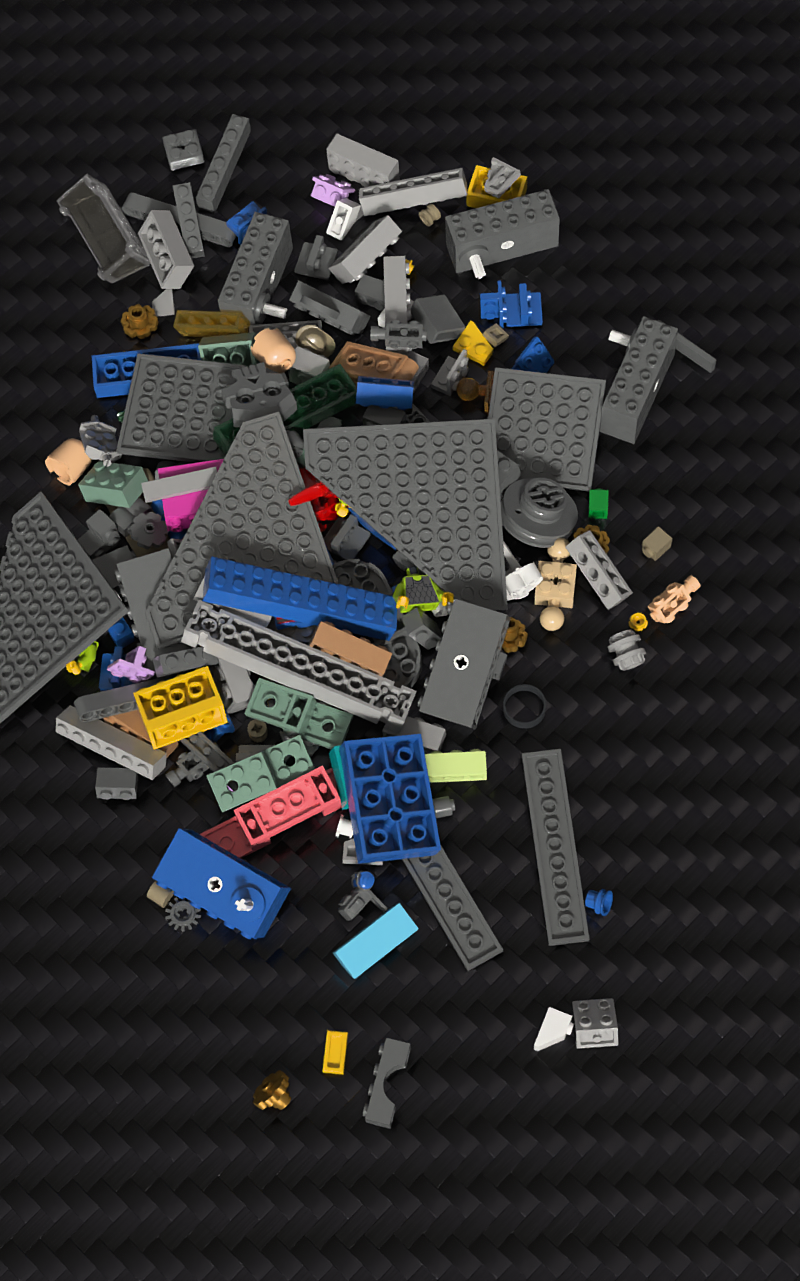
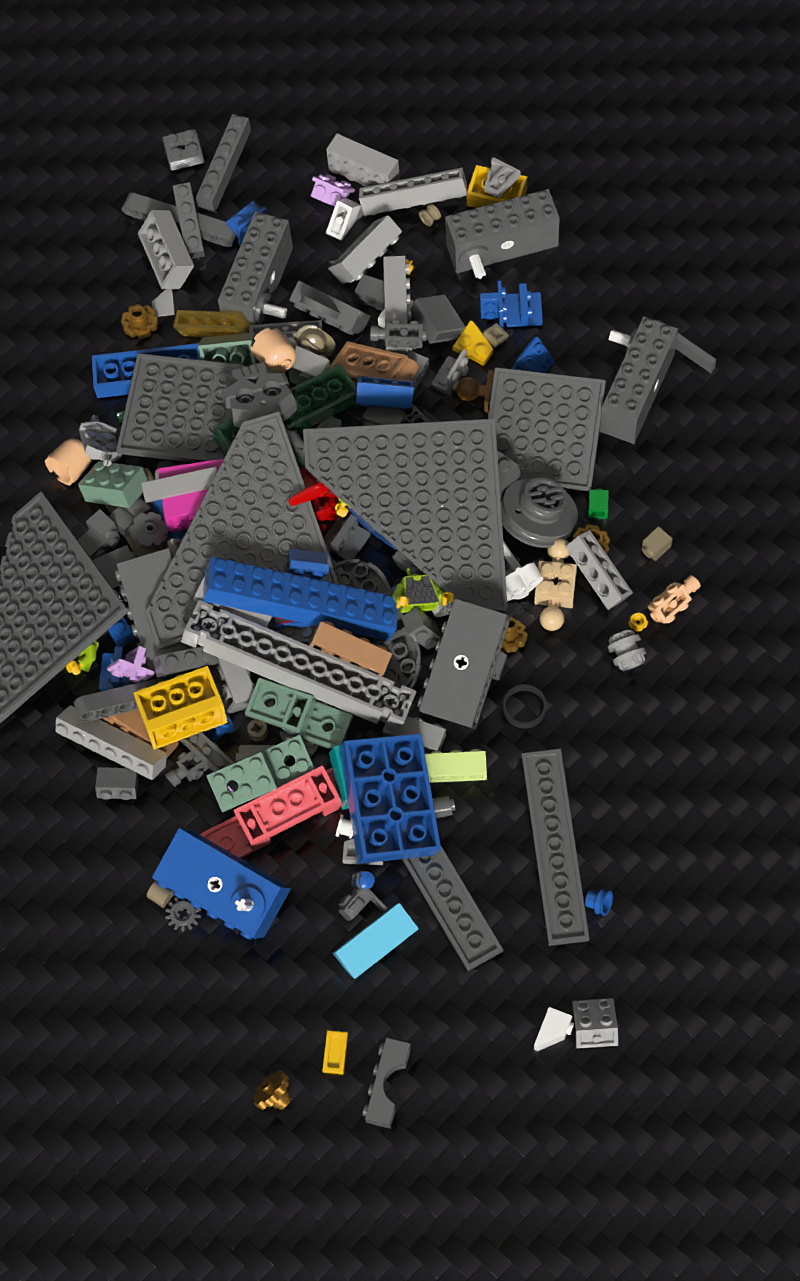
(104, 229): windscreen -> none
(308, 564): none -> blue bracket
(316, 259): dark grey bracket -> none

